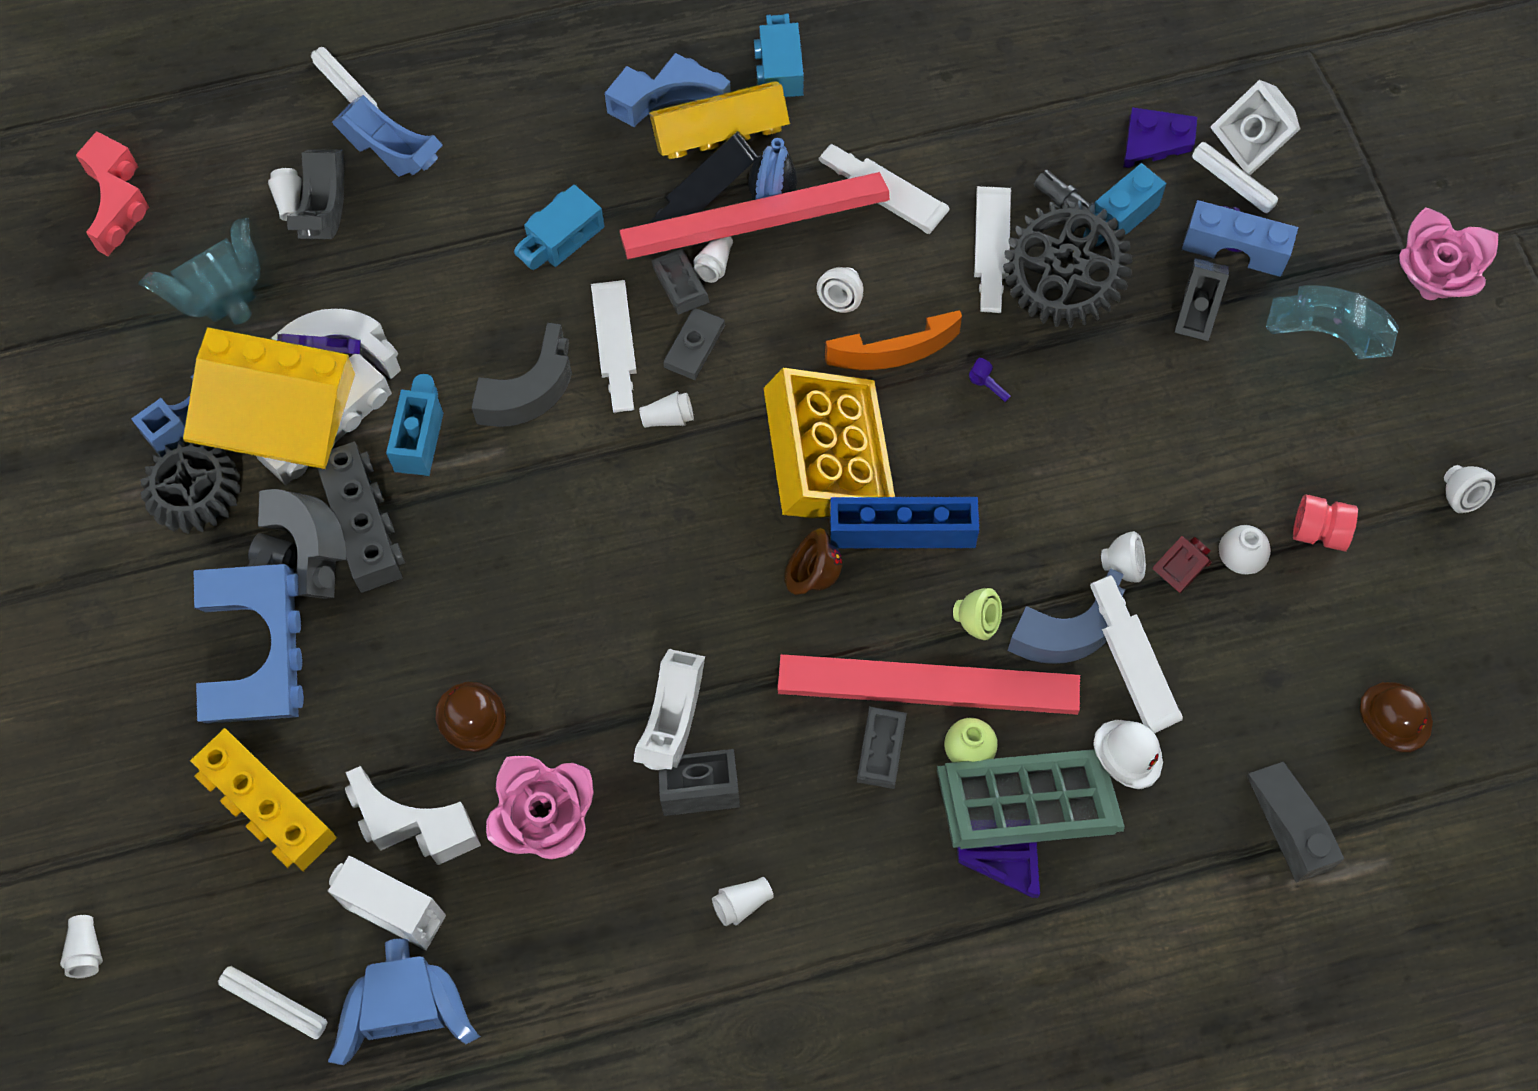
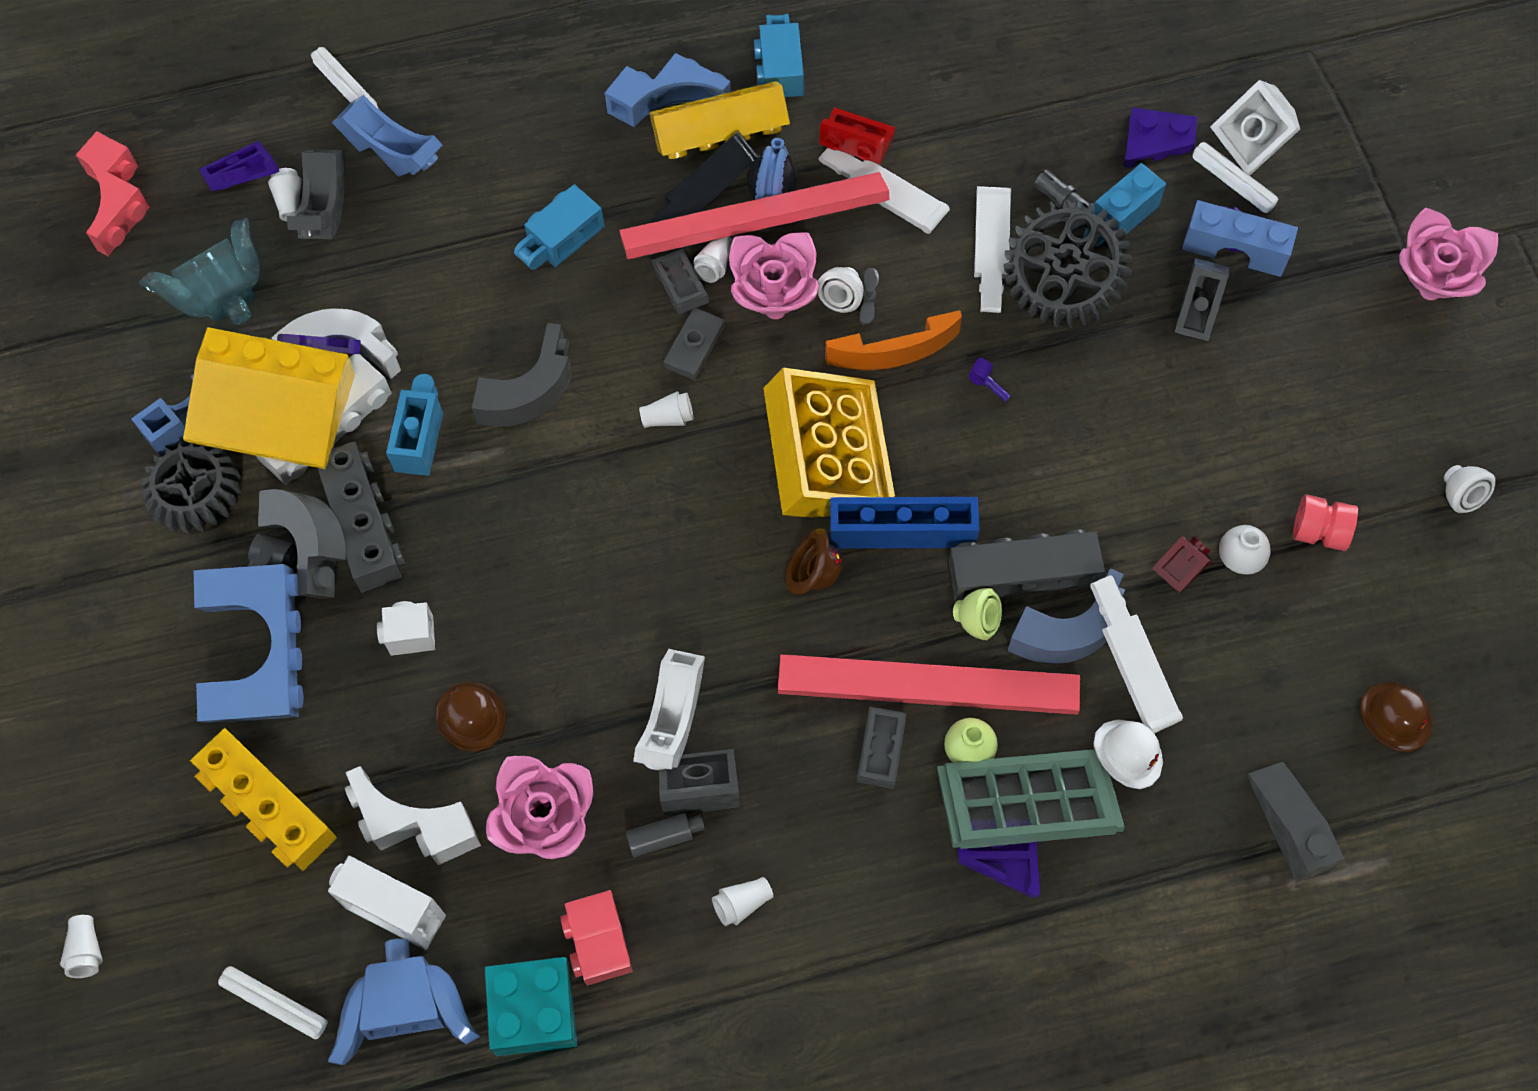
(239, 167): none -> dark purple wing
(406, 628): none -> white brick
(530, 1006): none -> teal brick
(597, 938): none -> coral brick
(615, 341): white piece -> none
(663, 833): none -> dark grey cylinder
(756, 262): none -> bright pink brick
(856, 135): none -> red bracket
(867, 310): none -> dark grey piece
(1027, 565): none -> dark grey brick
(1126, 557): white brick -> none
(1338, 312): clear light blue arch -> none

